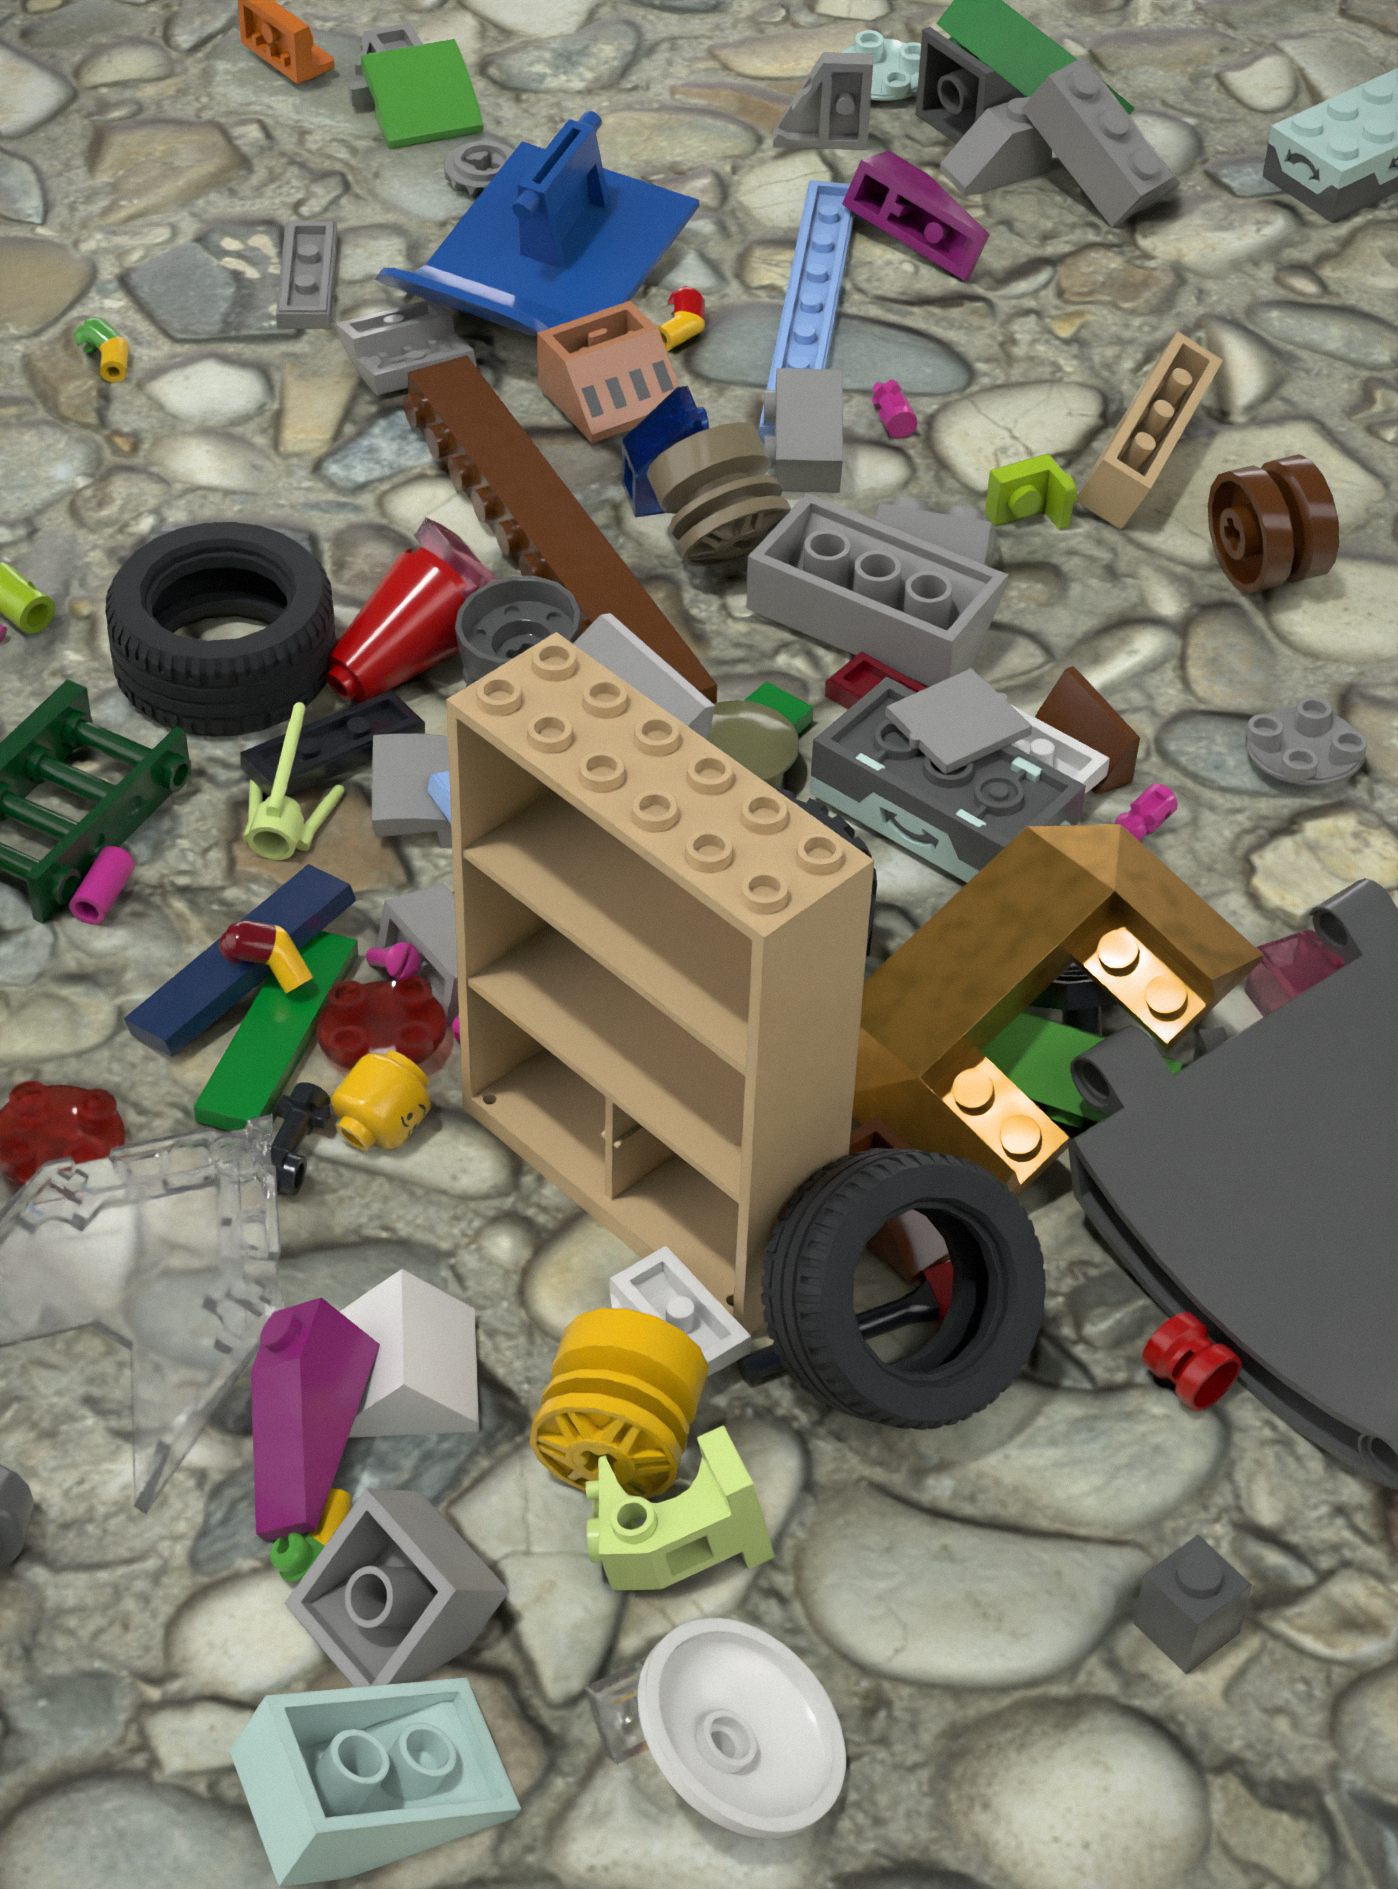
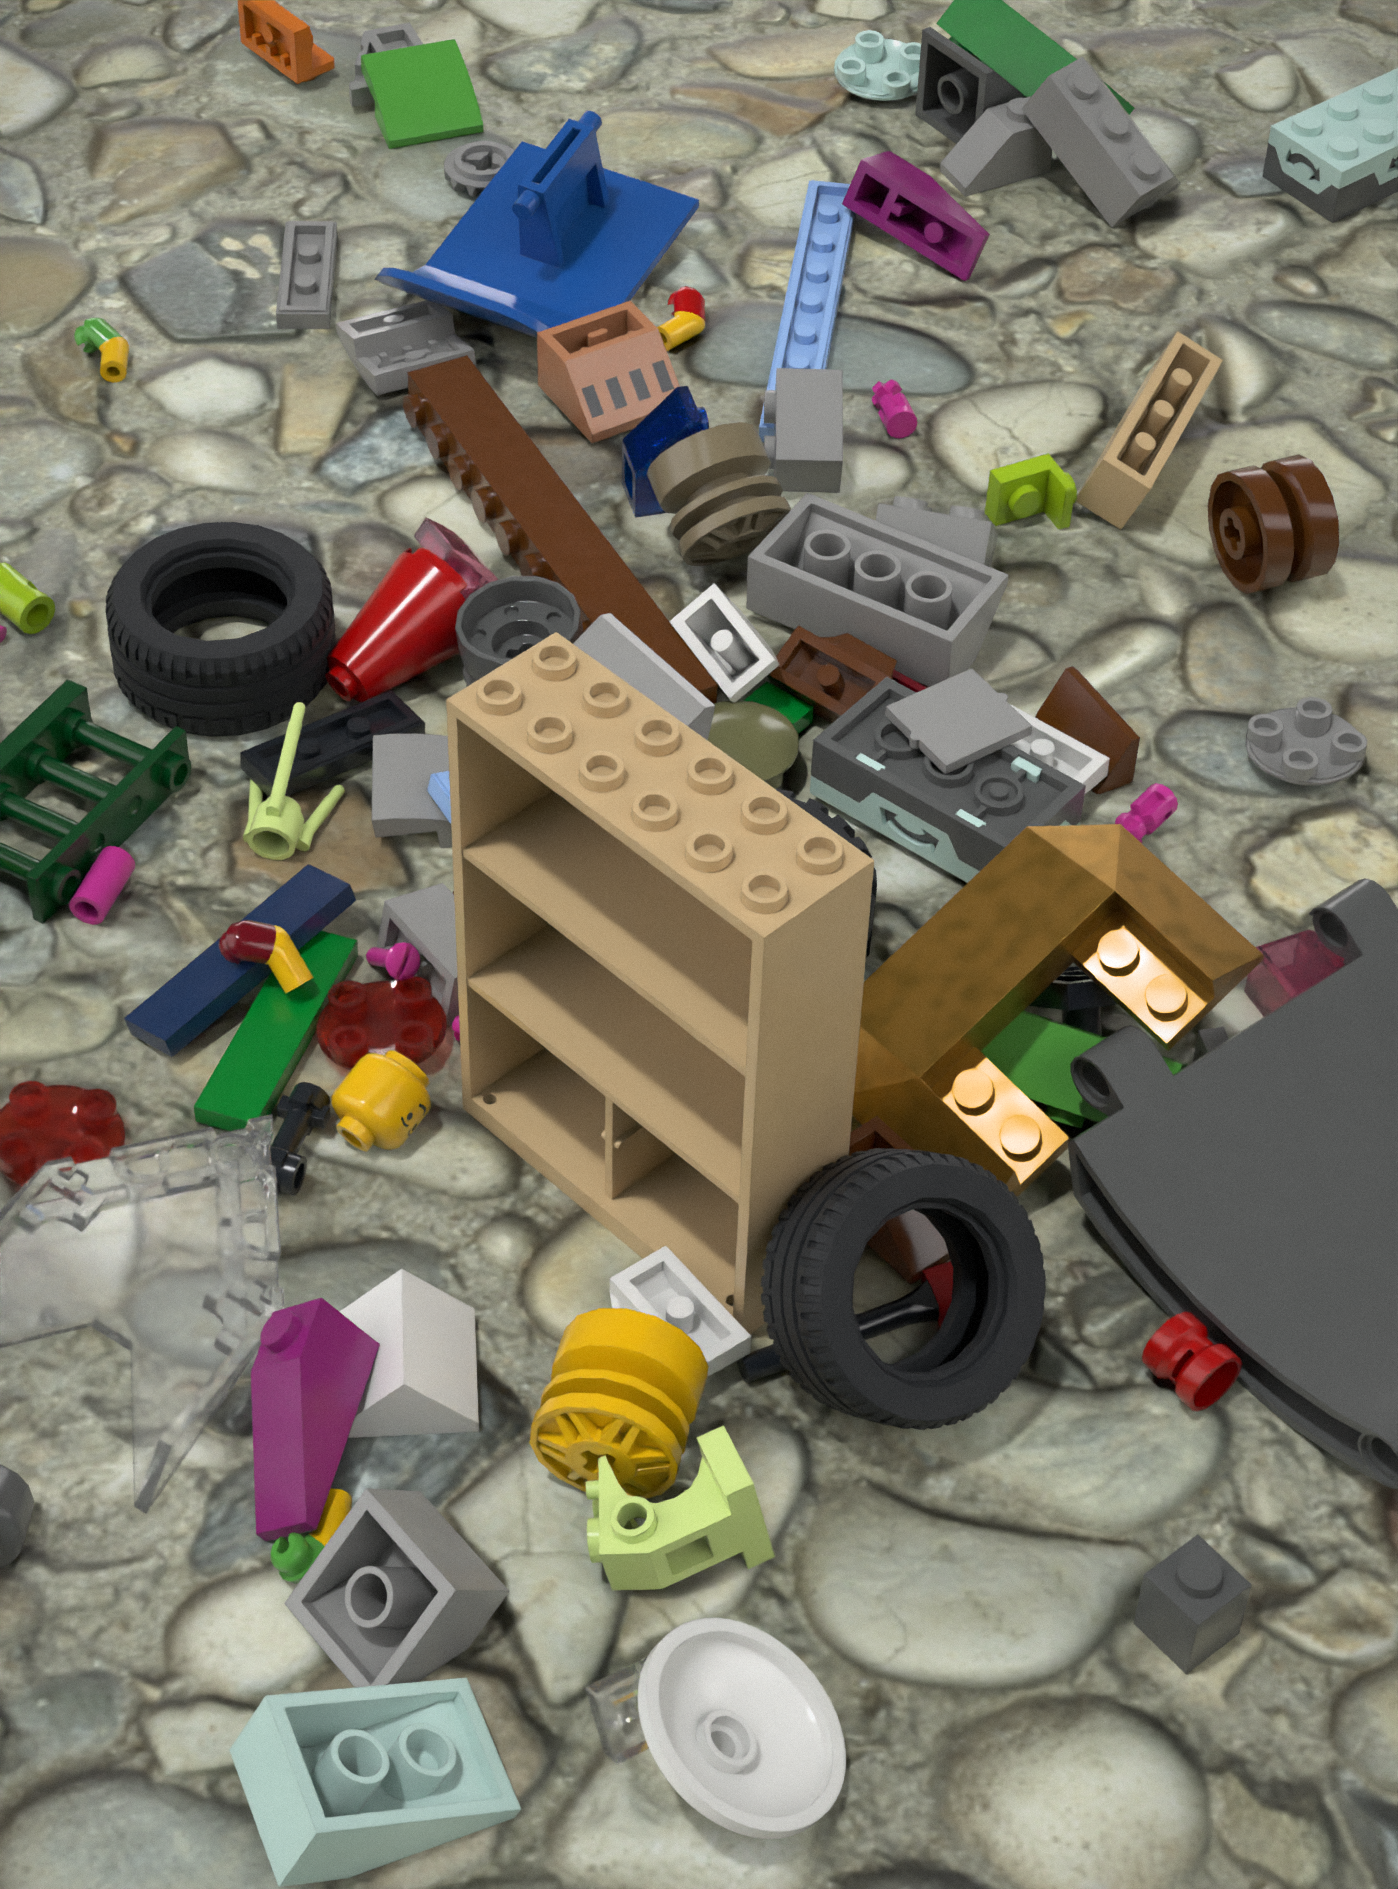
(725, 642): none -> white slope
(829, 671): none -> reddish brown slope
(830, 105): light grey wing -> none

